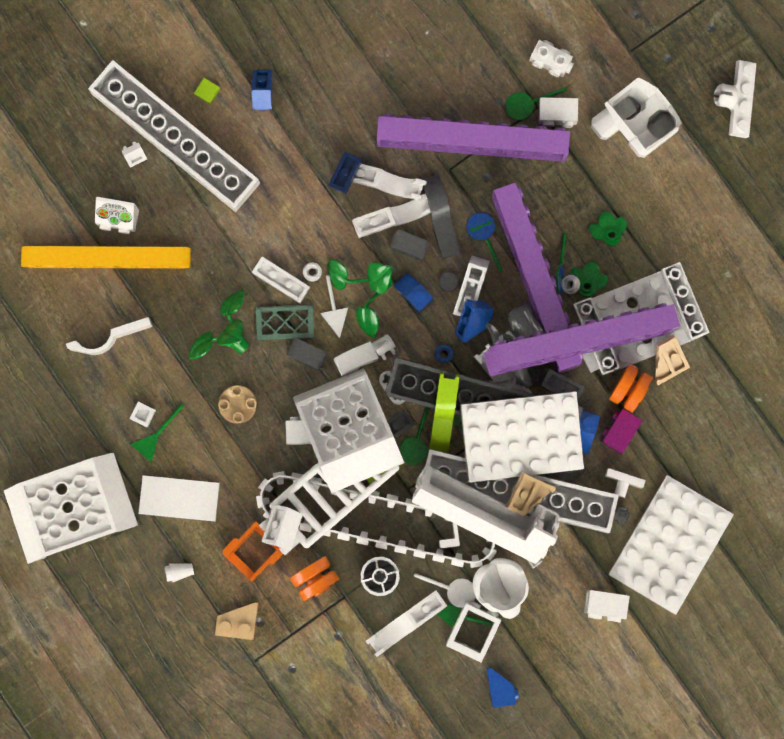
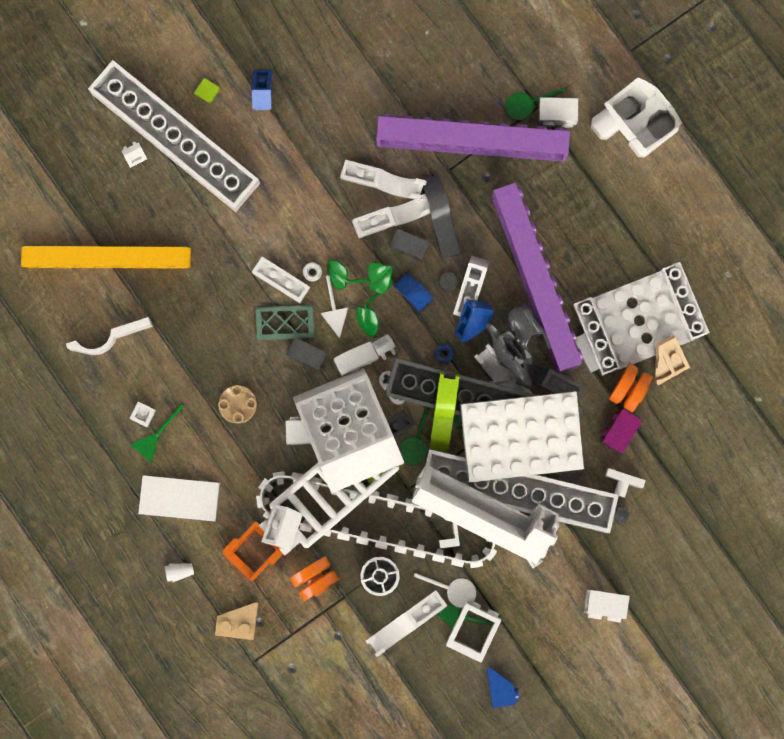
(97, 501): white slope -> none
(116, 215): slope -> none
(230, 336): green plant -> none
(345, 172): dark blue plate -> none
(481, 227): blue piece -> none
(501, 586): white piece -> none
(528, 494): tan wing -> none
(551, 58): white brick -> none
(560, 271): green piece -> none
(566, 284): white plate -> none
(581, 339): medium lavender brick -> none
(588, 428): blue slope -> none
(589, 276): green plate -> none
(607, 226): green plate -> none
(671, 544): white plate -> none
(738, 98): white plate -> none

